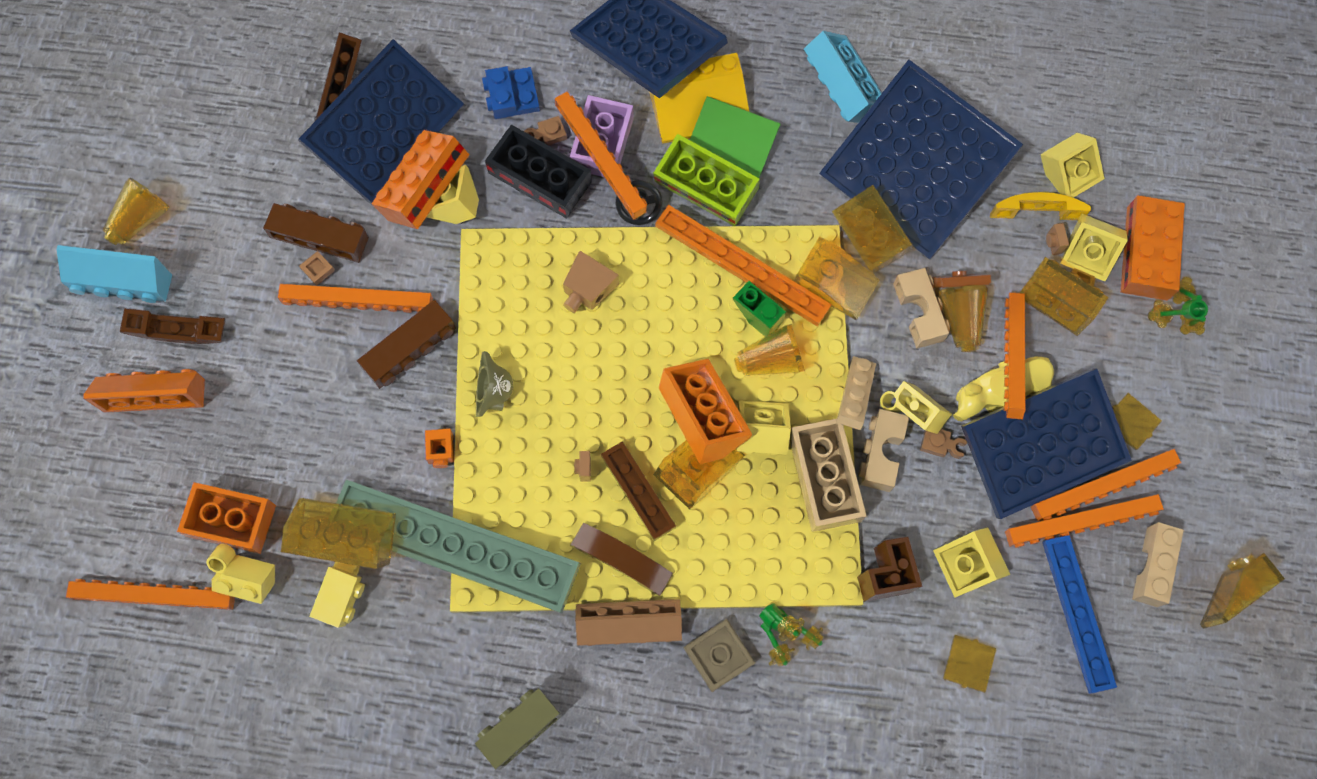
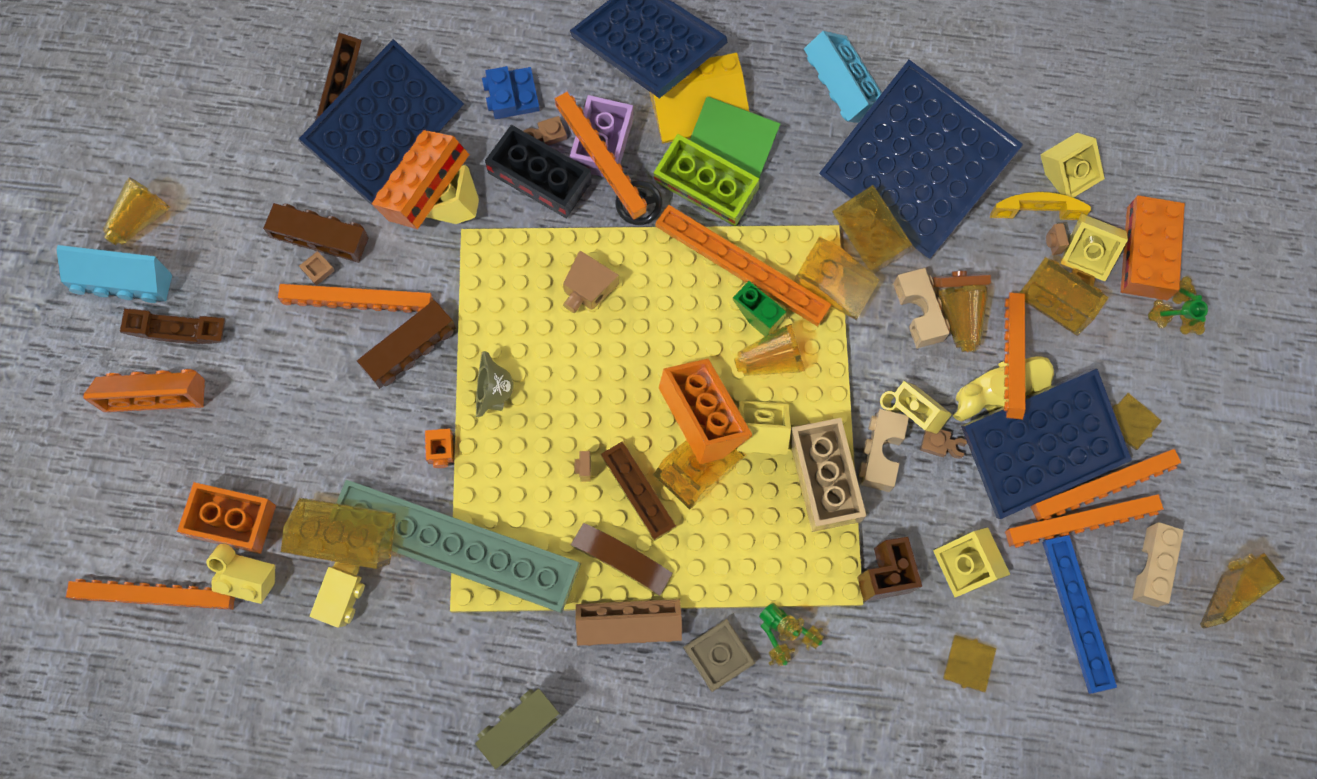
(856, 393): tan plate -> none

